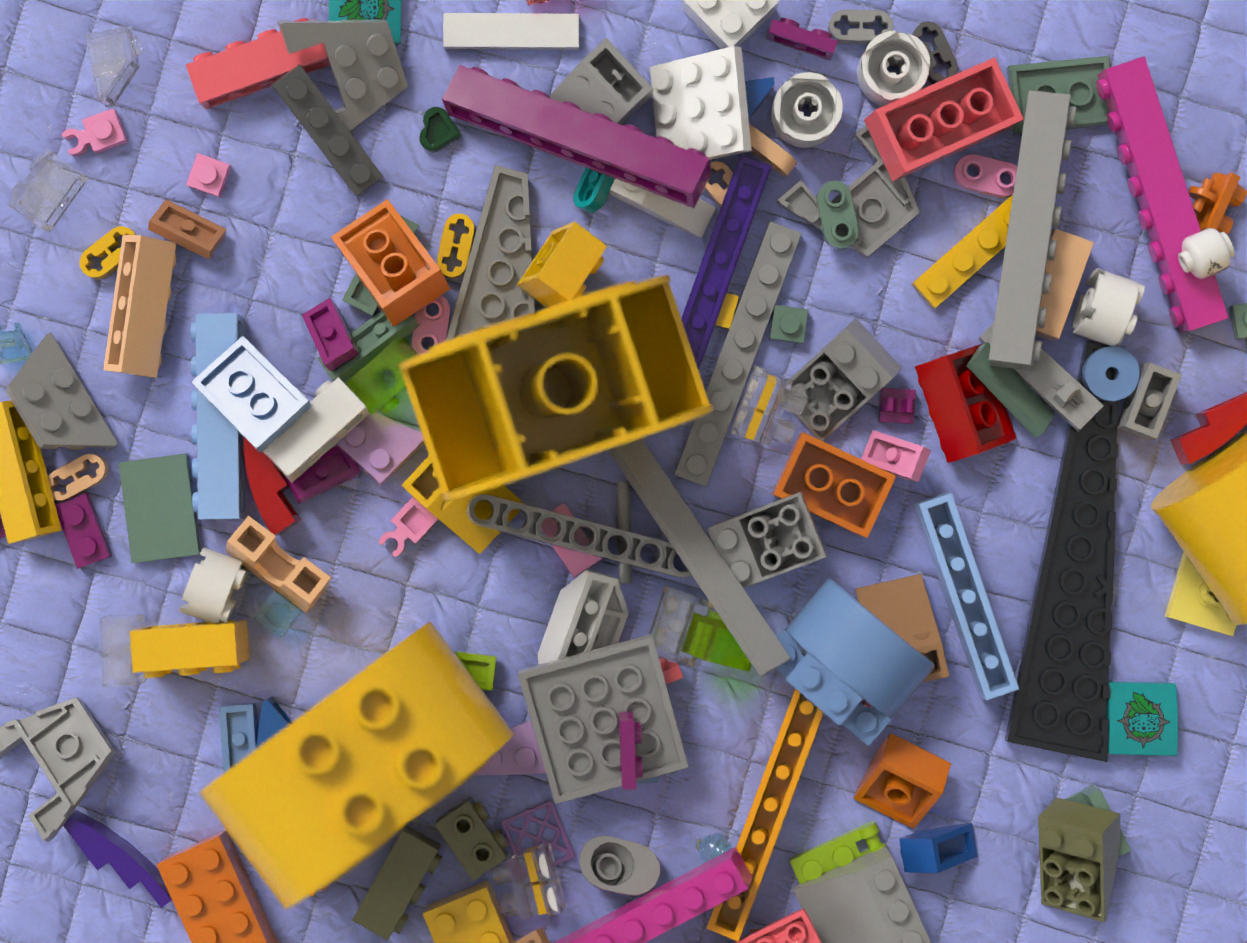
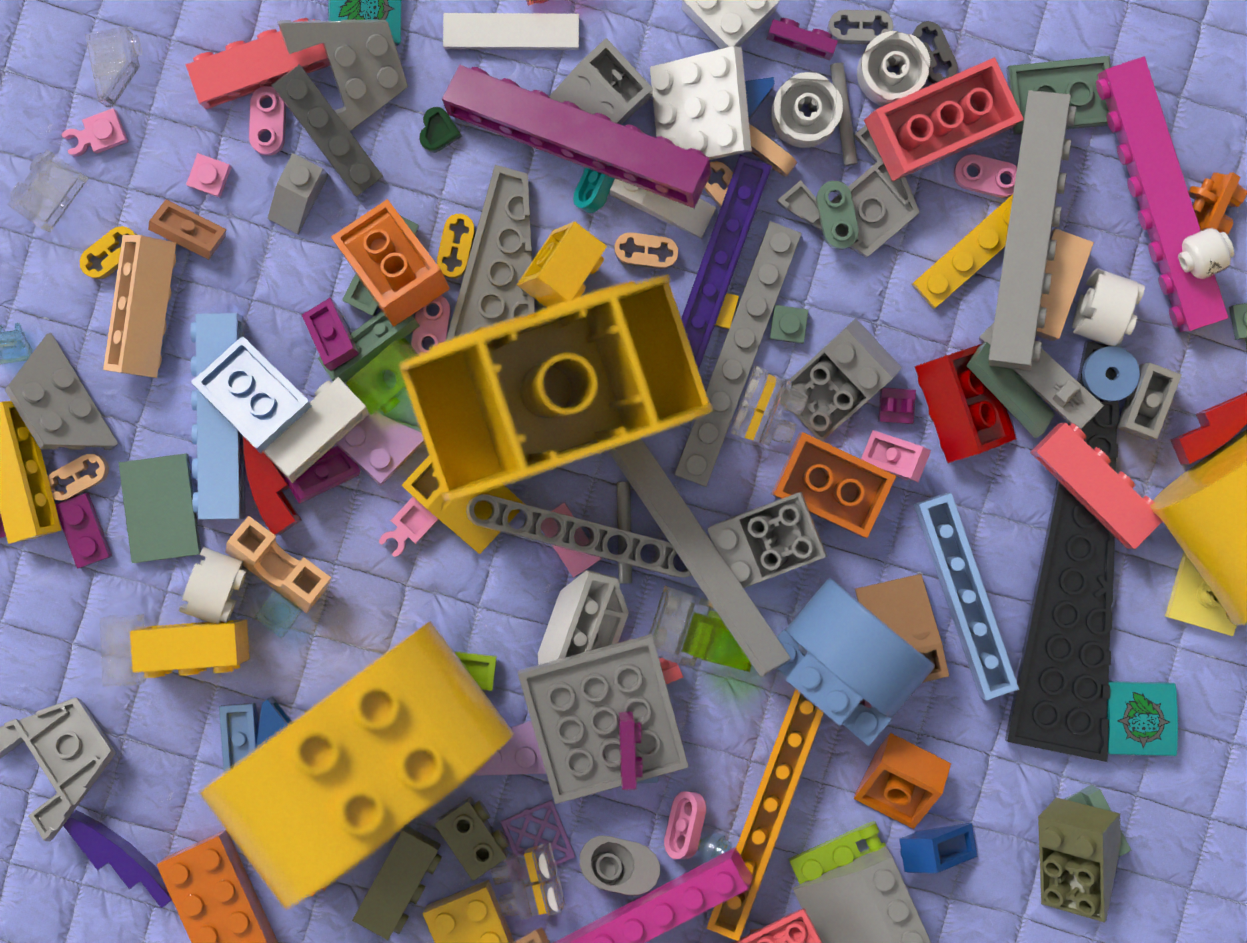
(267, 119): none -> bright pink plate
(296, 193): none -> light grey slope
(647, 242): none -> light nougat beam
(685, 825): none -> bright pink plate
(845, 122): none -> light grey bar
(1097, 485): none -> coral brick

